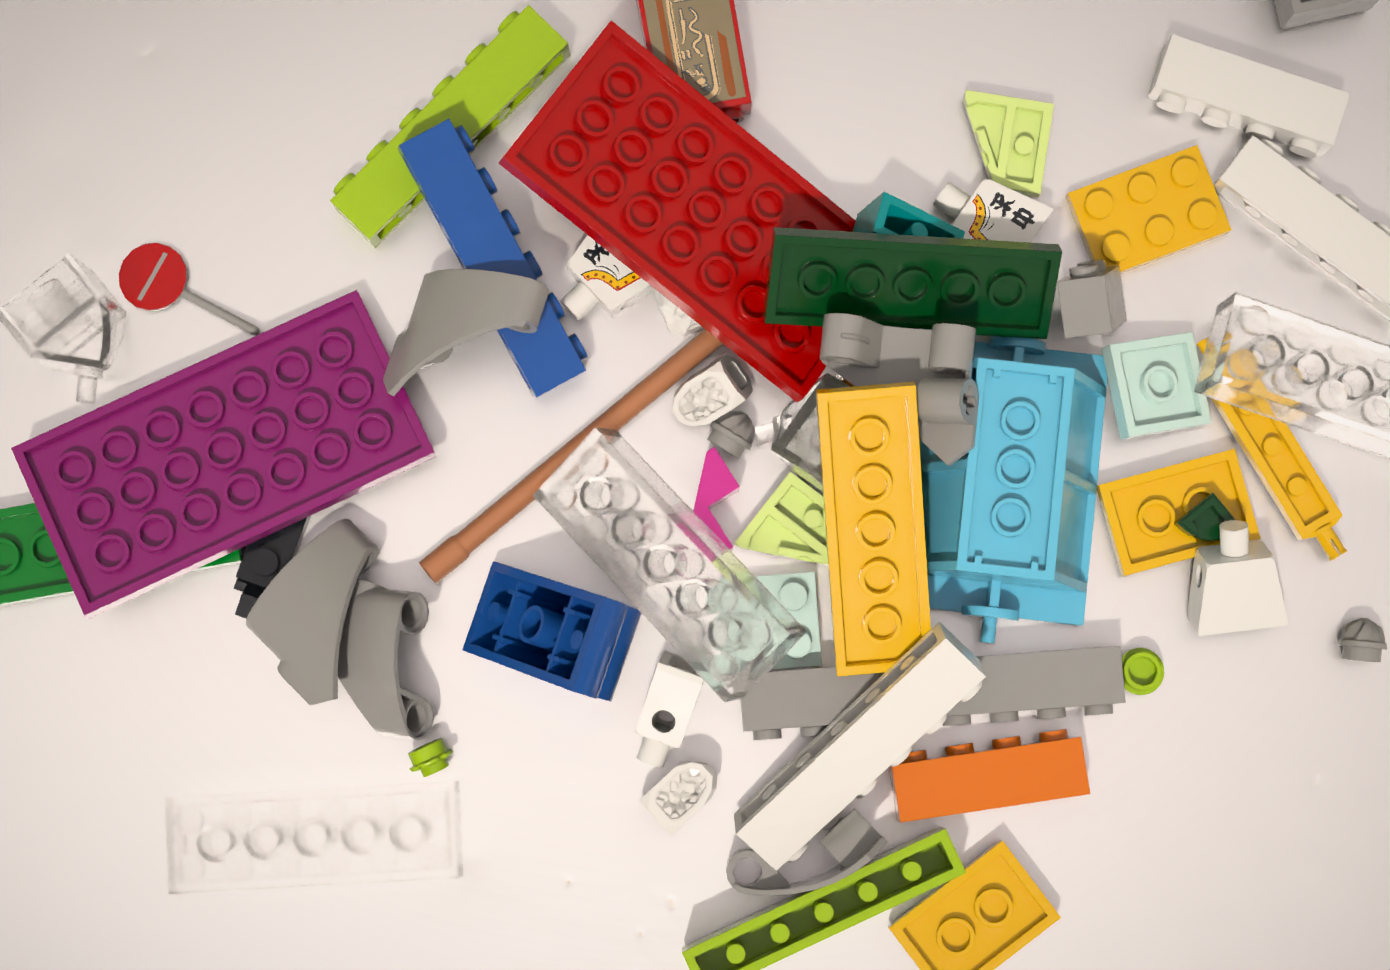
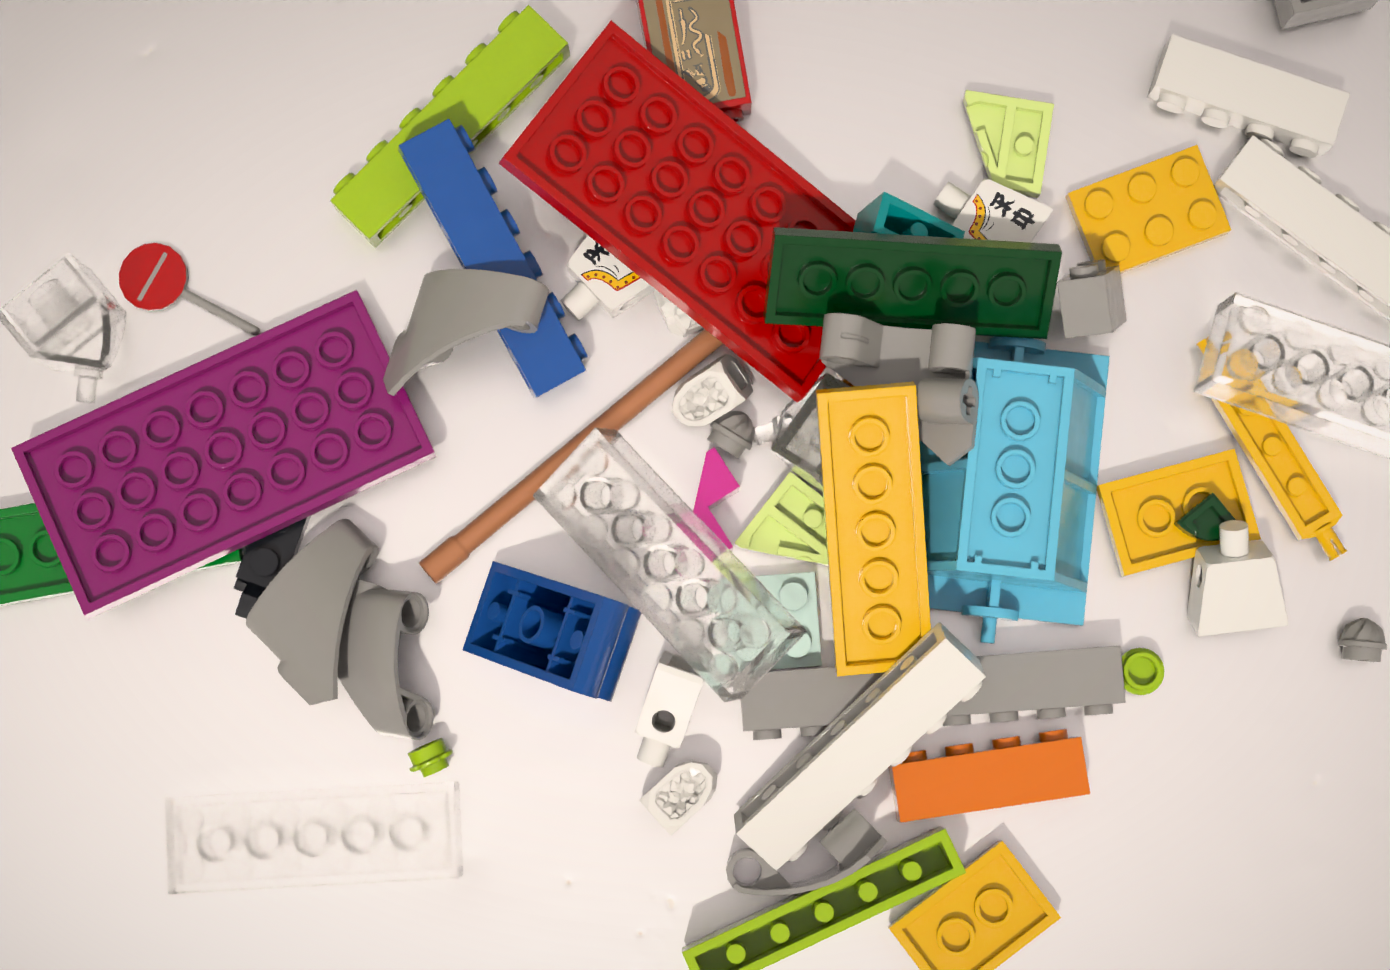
(1155, 385): light aqua plate -> none

